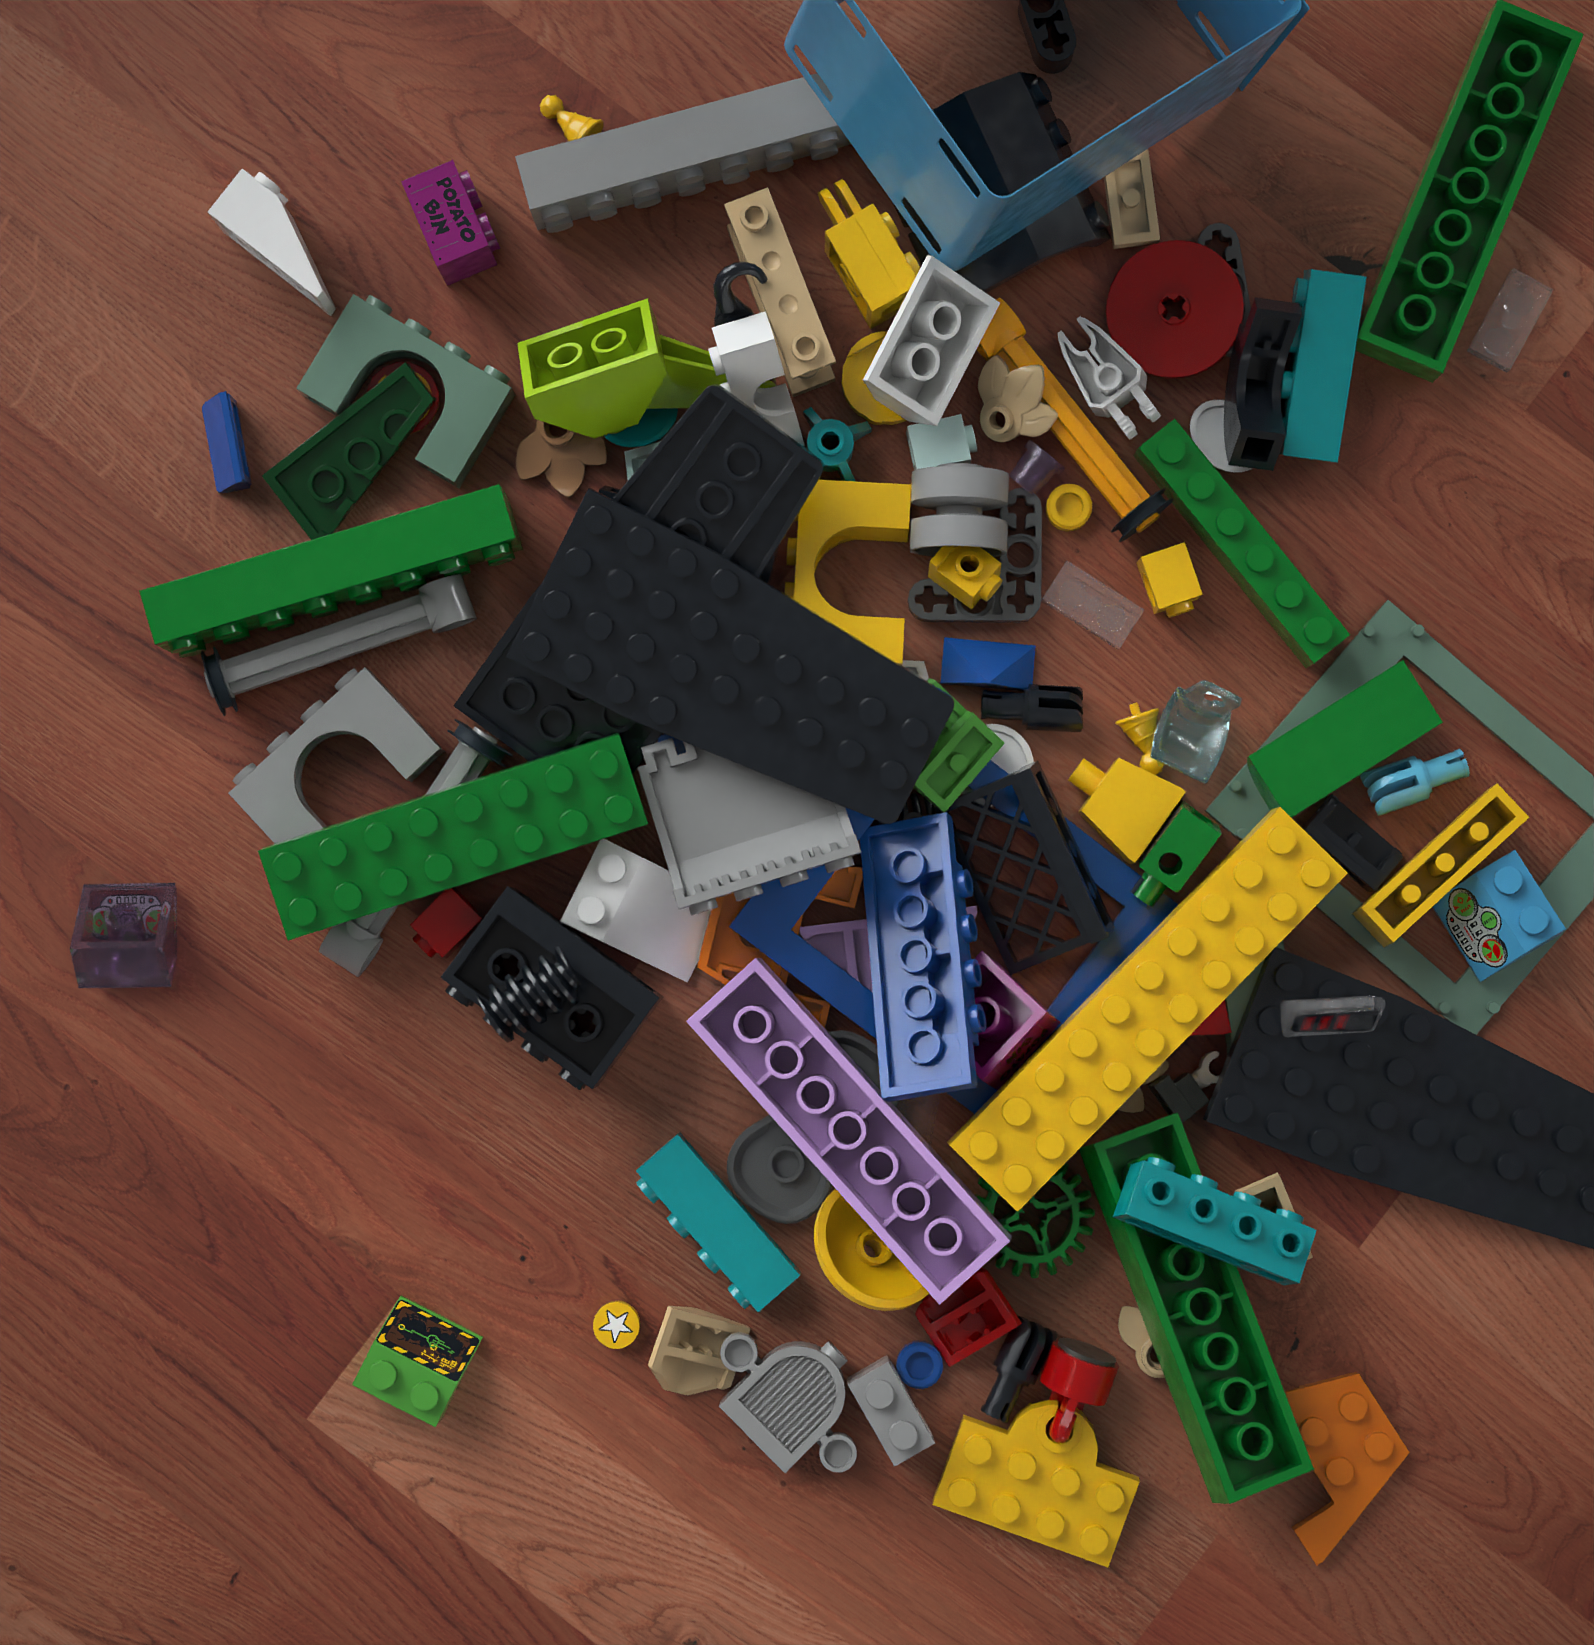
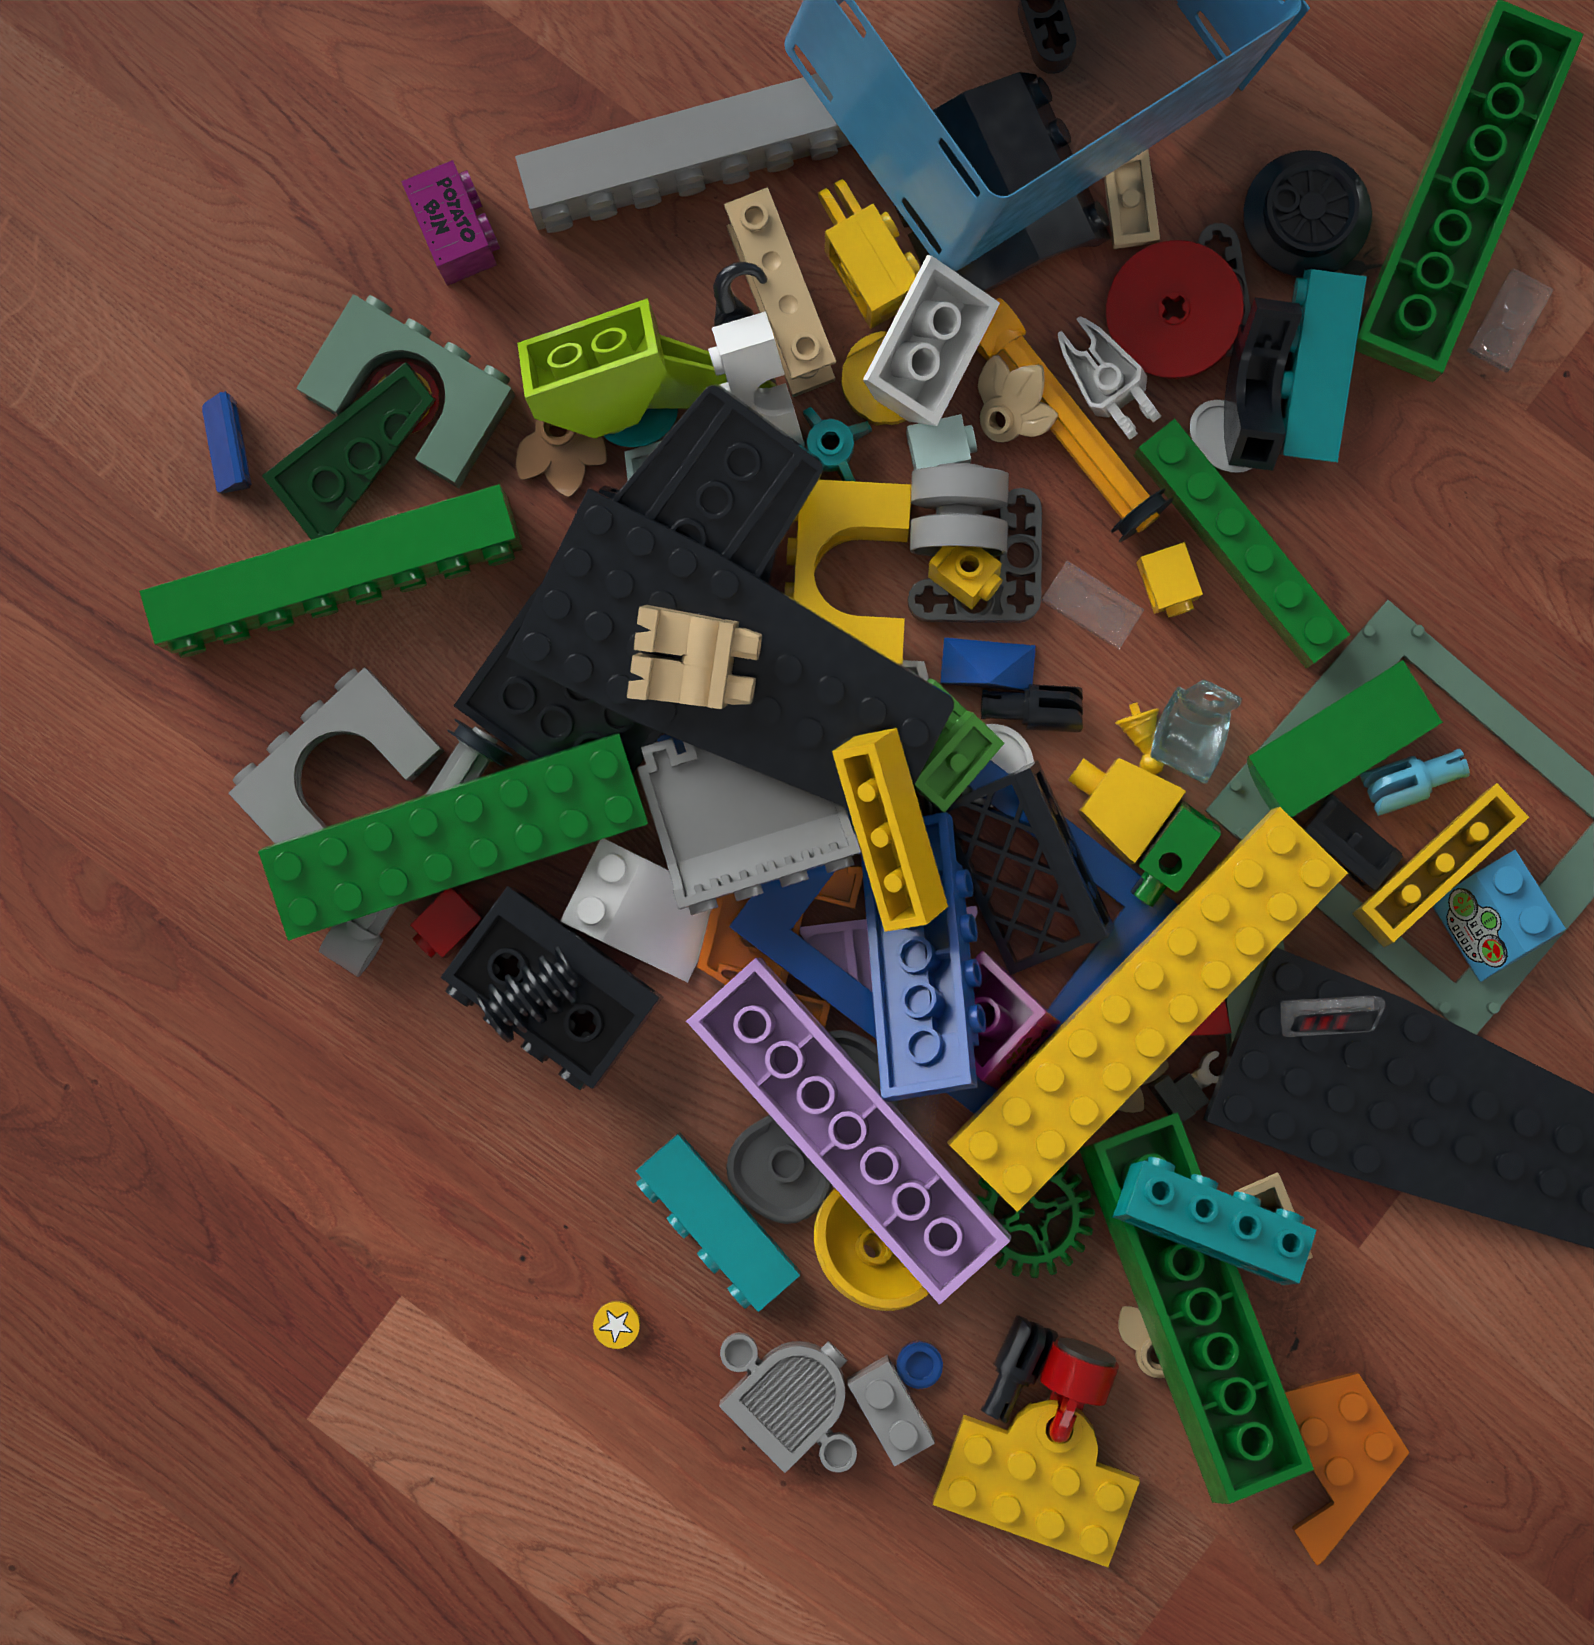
(125, 935): clear purple slope -> none
(257, 219): white slope -> none
(417, 1361): slope -> none
(438, 607): light grey piece -> none
(572, 124): yellow piece -> none
(689, 1348): tan slope -> none
(706, 664): none -> tan hips
(890, 829): none -> yellow brick
(967, 1318): red slope -> none
(1035, 468): clear purple piece -> none
(1068, 507): yellow tile -> none
(1307, 213): none -> black wheel

